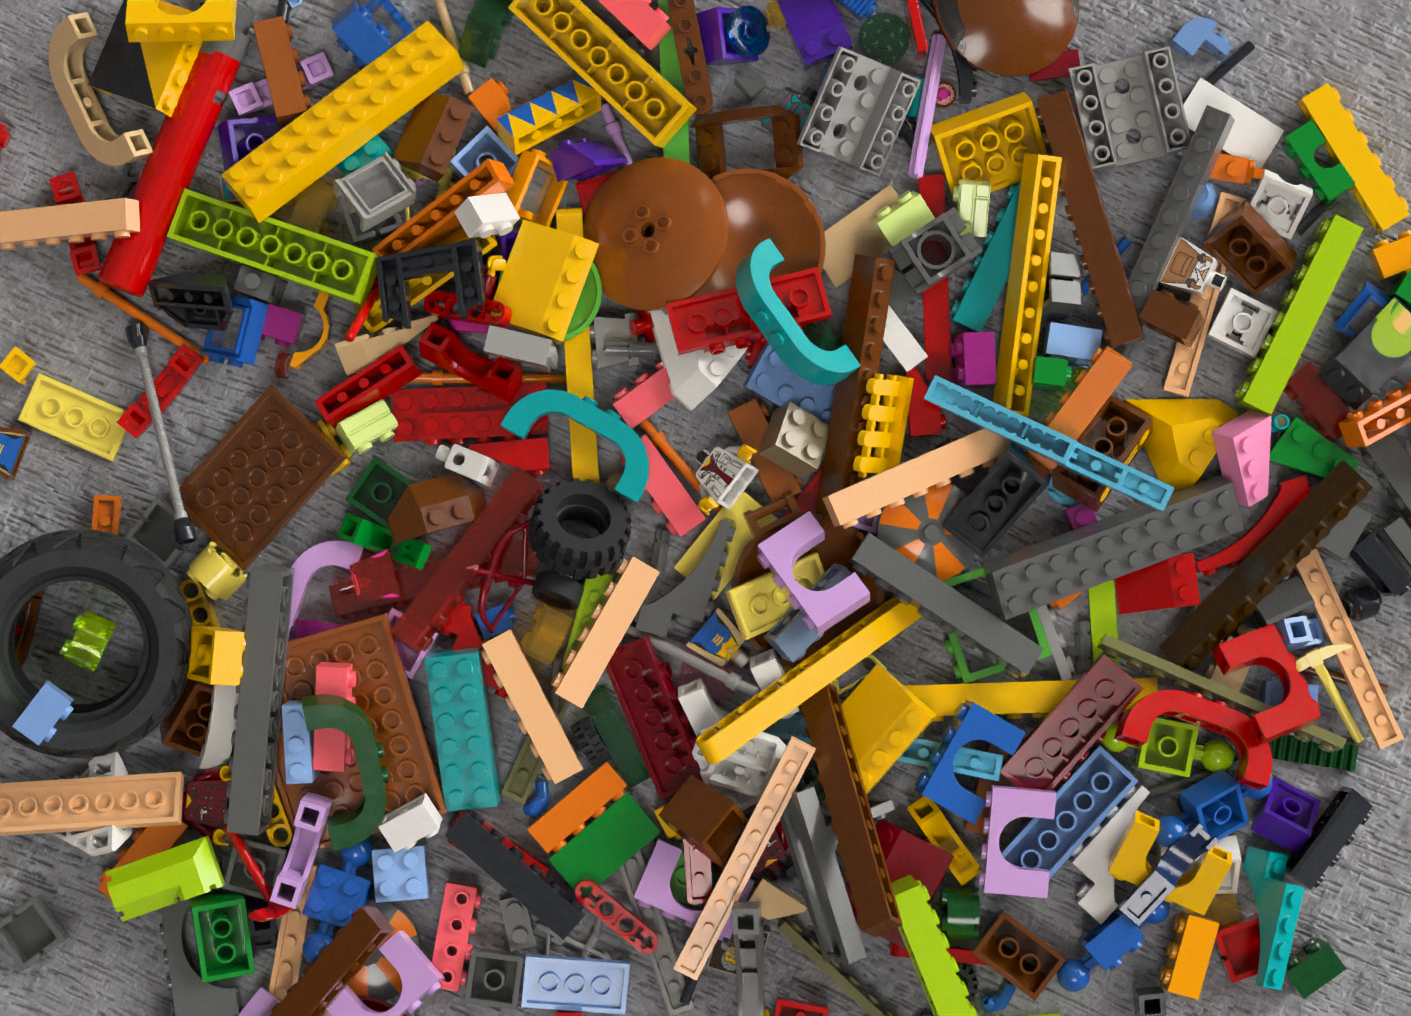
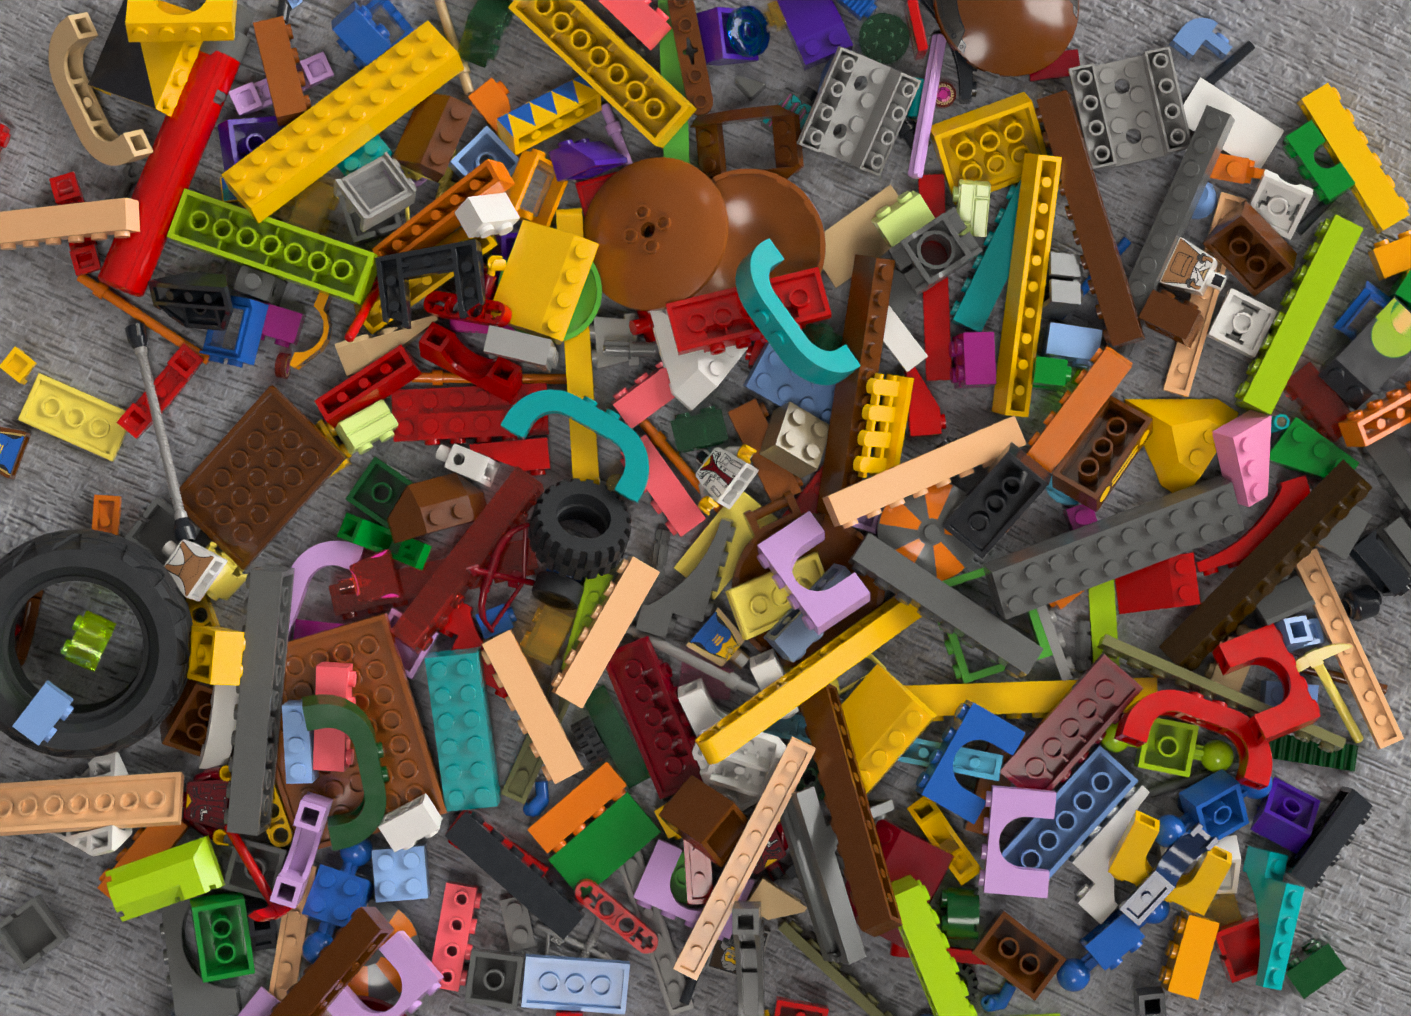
(192, 567): none -> torso
(699, 430): none -> clear green brick
(1049, 444): medium azure slope -> none

